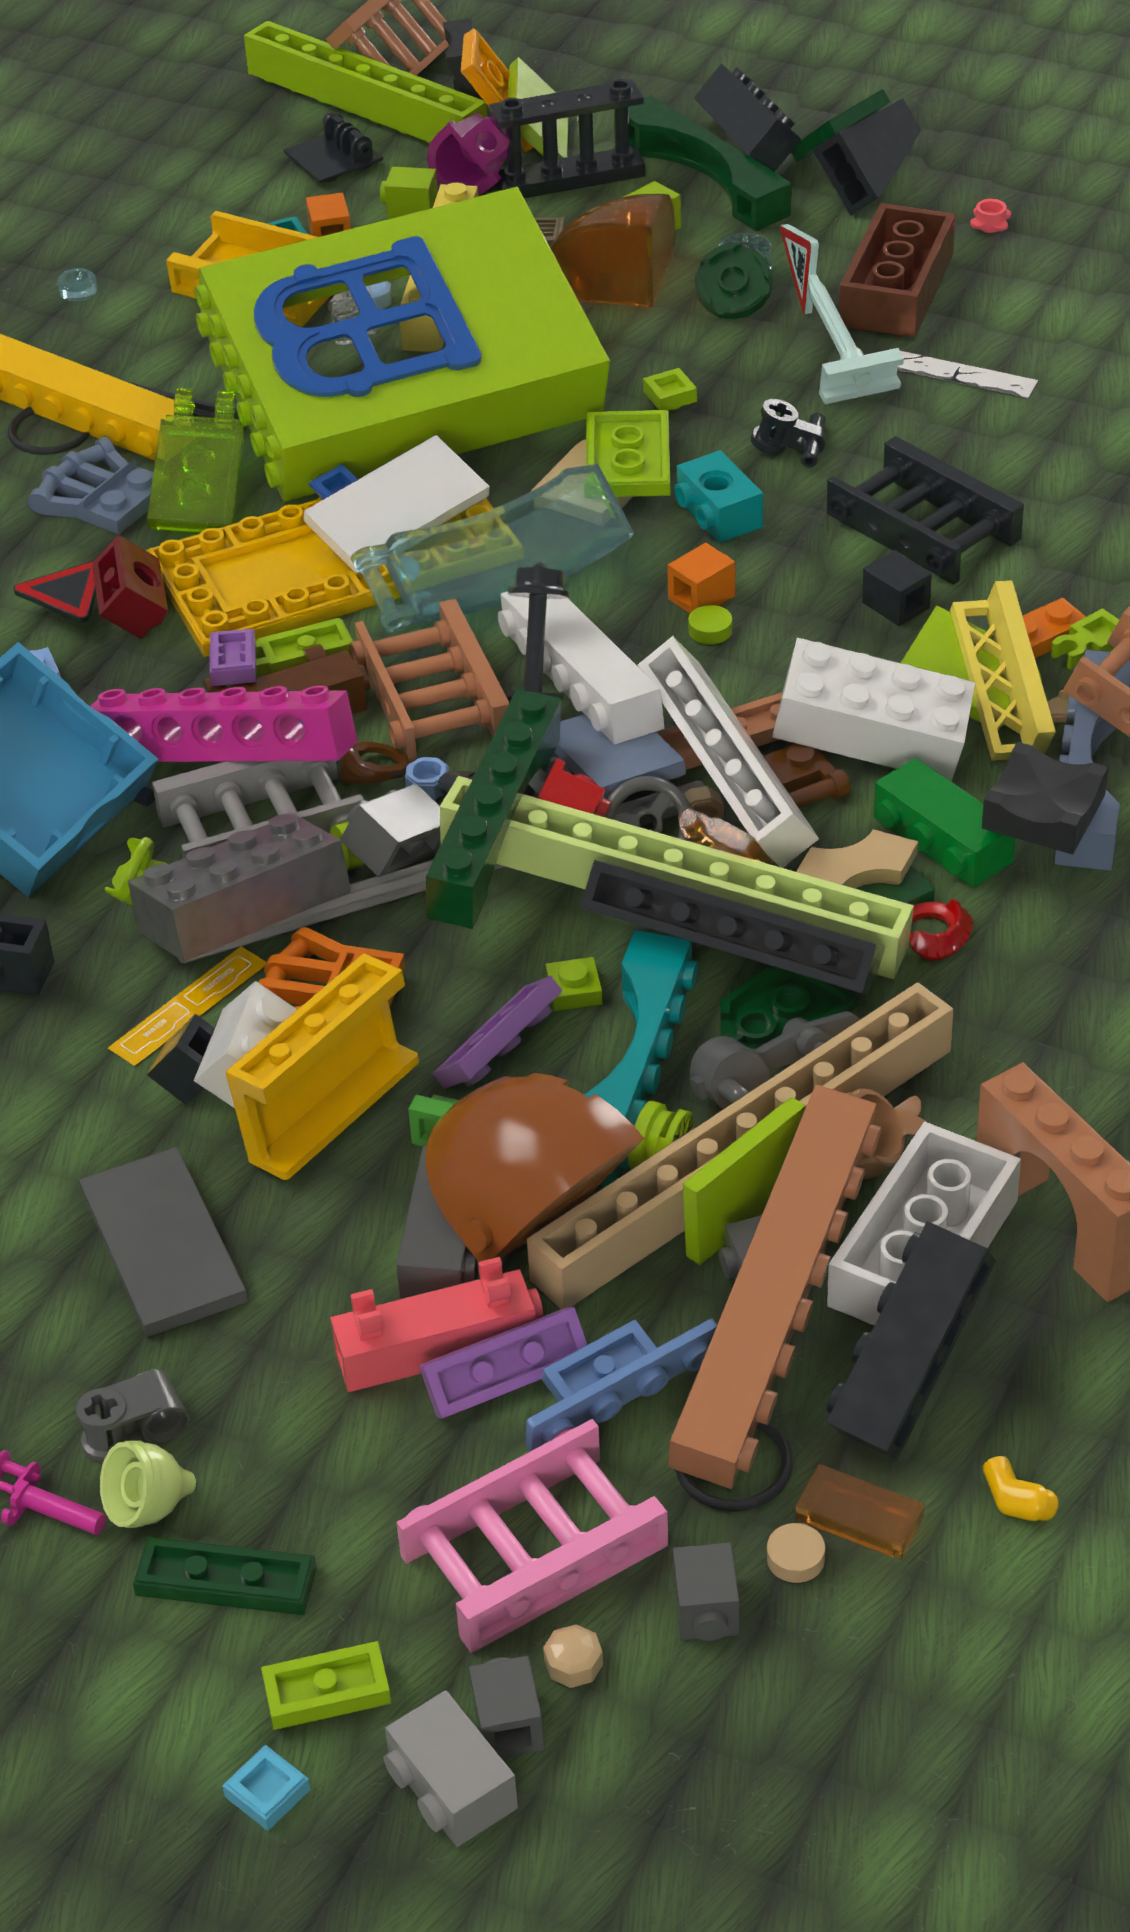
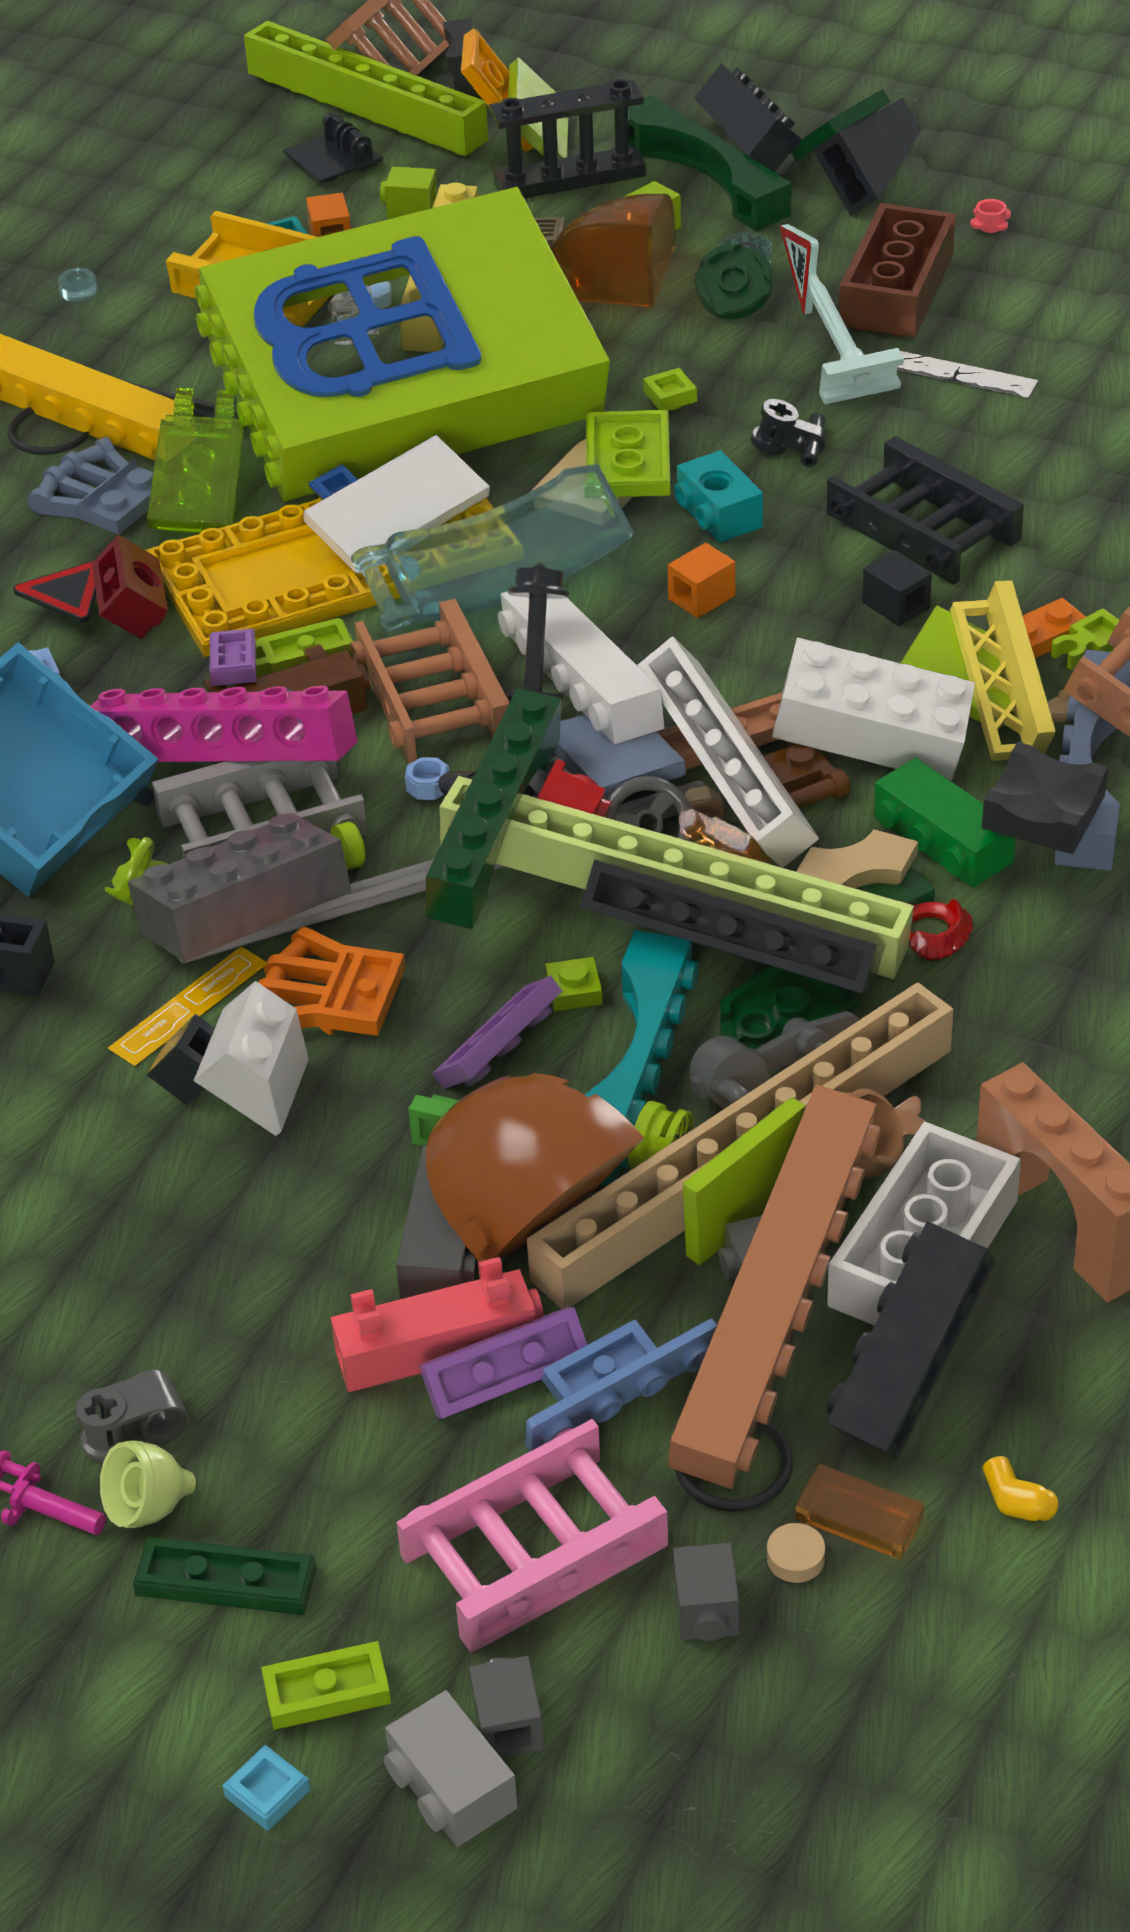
(162, 1242): dark grey tile -> none
(320, 1068): yellow panel -> none
(357, 771): reddish brown piece -> none
(394, 829): dark grey brick -> none
(469, 152): magenta container -> none
(573, 1656): tan tile -> none
(710, 624): lime tile -> none

